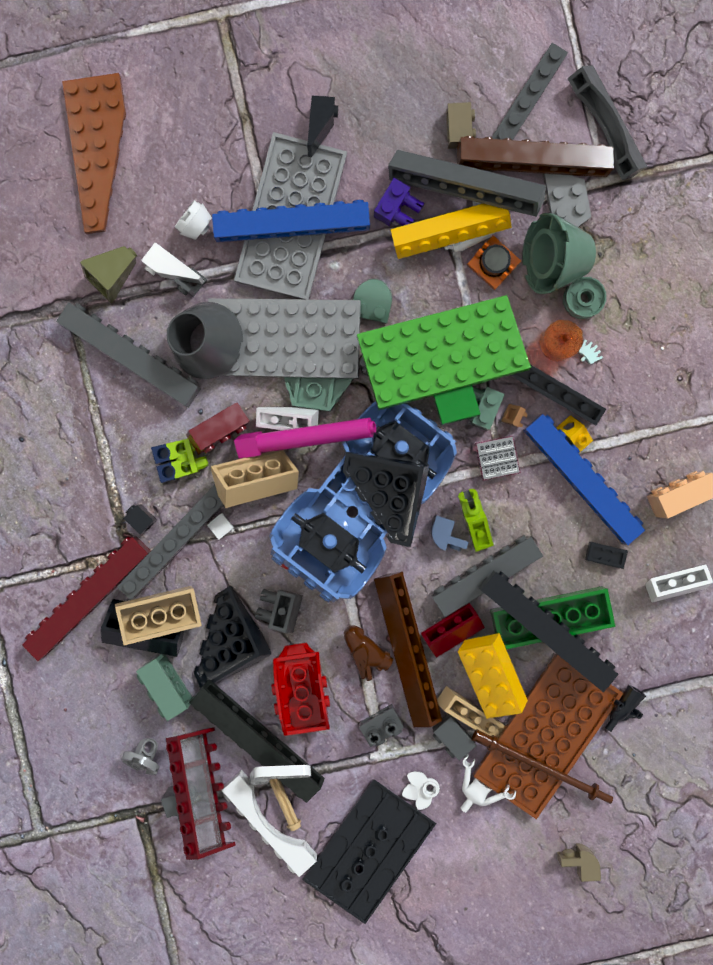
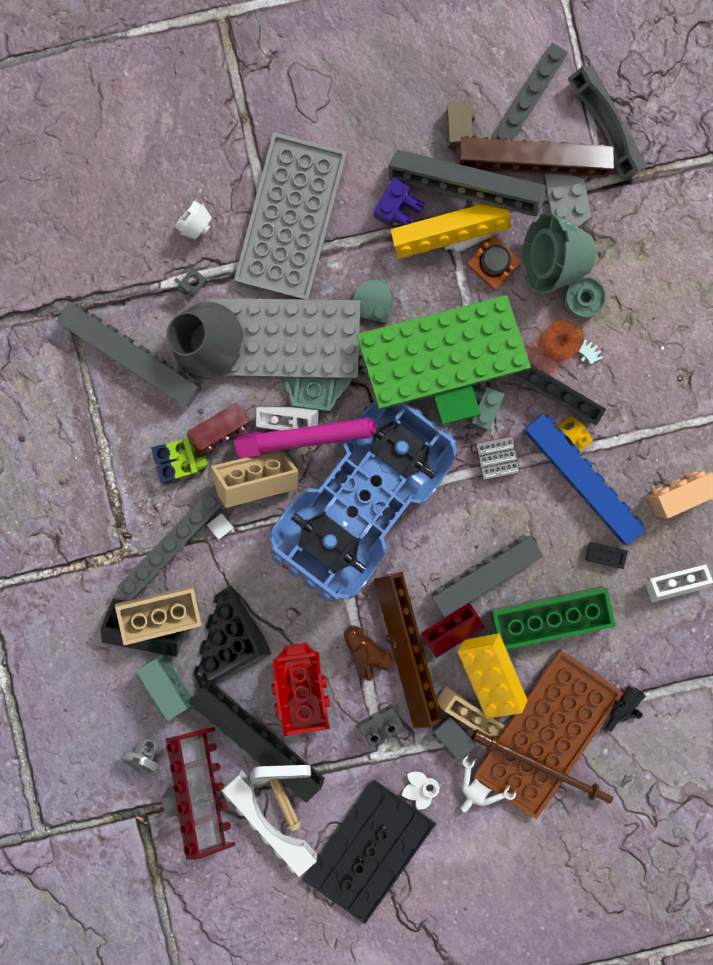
(86, 598): dark red brick -> none
(95, 125): dark orange wing -> none
(109, 270): olive slope -> none
(139, 518): black brick -> none
(167, 266): white slope -> none
(284, 611): dark grey brick -> none
(291, 221): blue brick -> none
(321, 121): black slope -> none
(391, 489): black slope -> none
(441, 534): sand blue brick -> none
(475, 520): lime plate -> none
(514, 415): medium nougat tile -> none
(549, 631): black brick -> none
(585, 860): dark tan brick -> none

